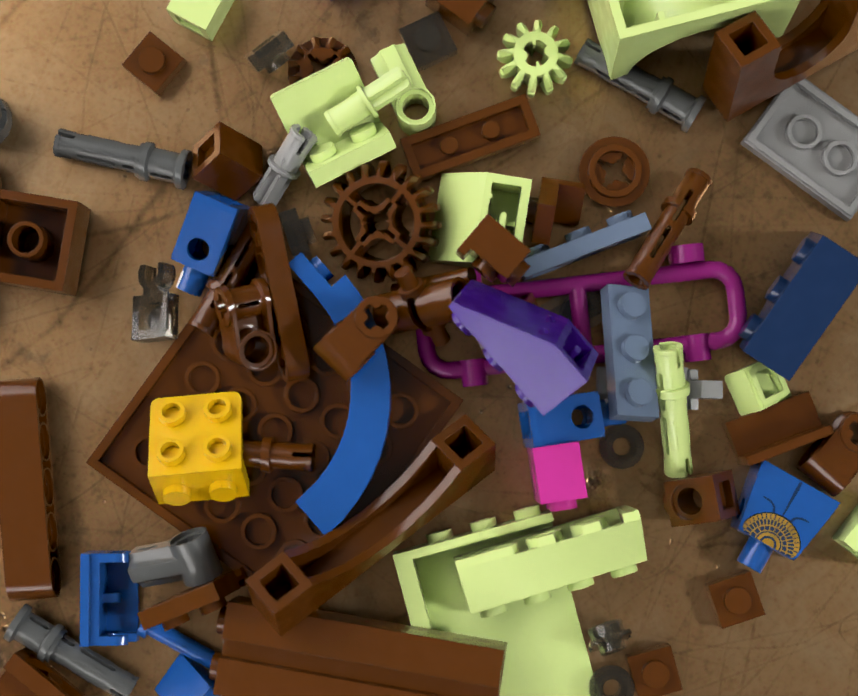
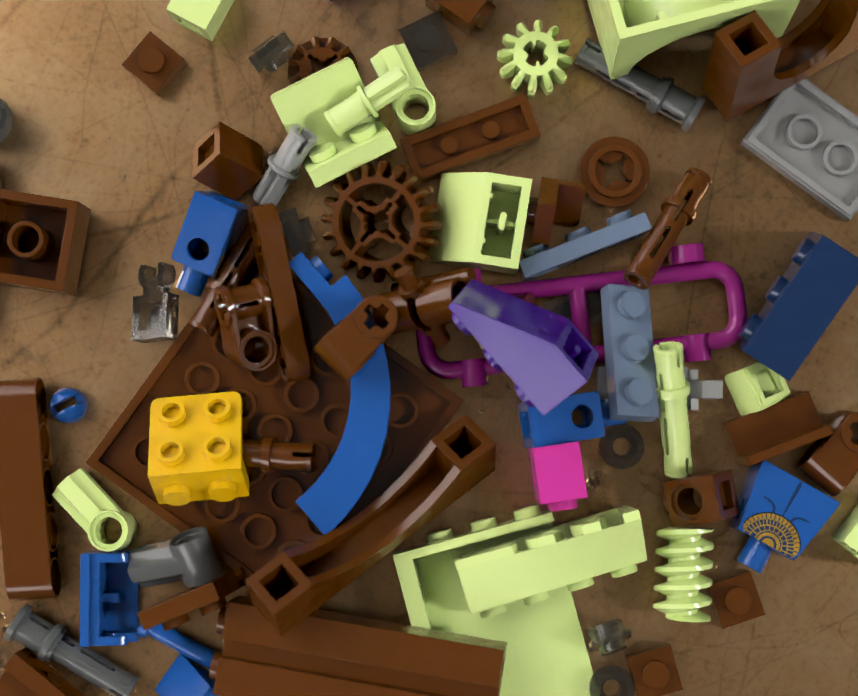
(70, 414): none -> blue hinge
(93, 508): none -> yellowish green piece
(142, 160): dark grey pin -> none
(495, 252): reddish brown brick -> none
(684, 573): none -> yellowish green piece

